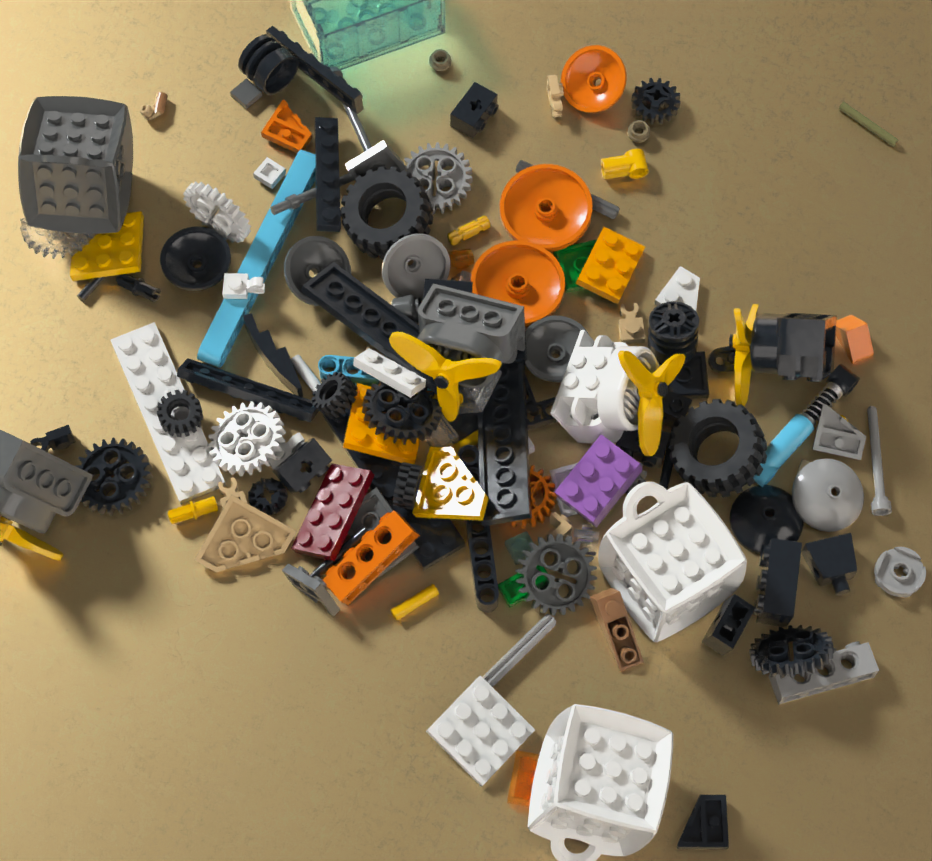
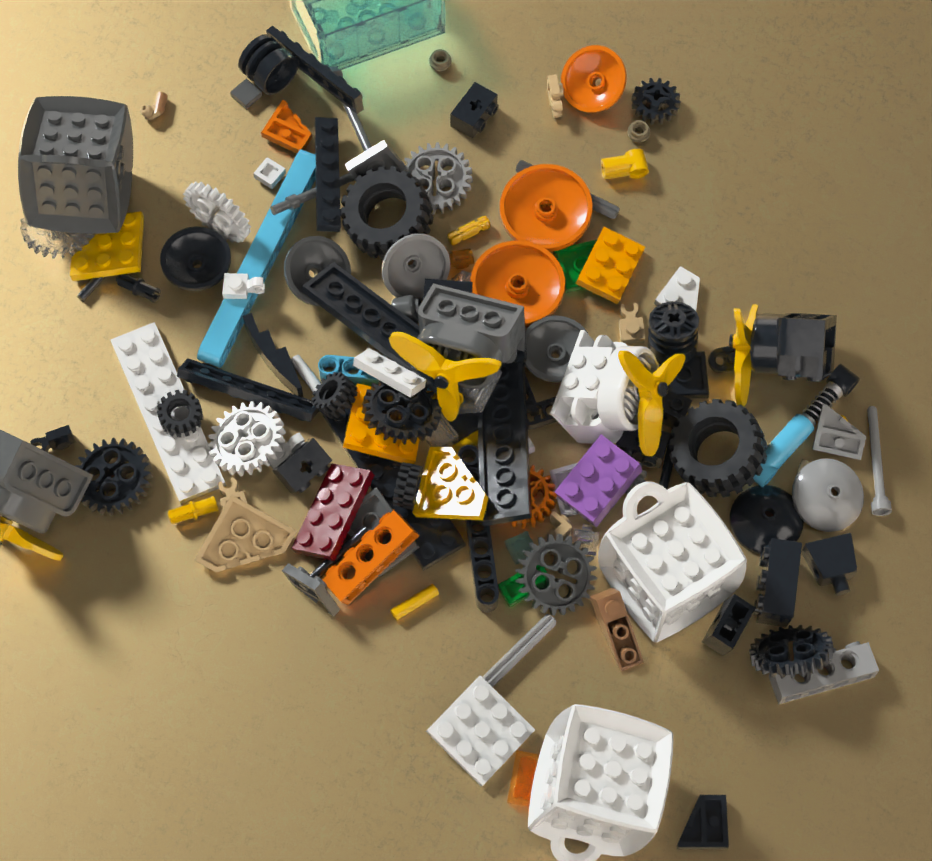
(278, 499): black gear -> none
(854, 338): orange slope -> none
(868, 124): olive bar -> none
(893, 584): light grey plate -> none

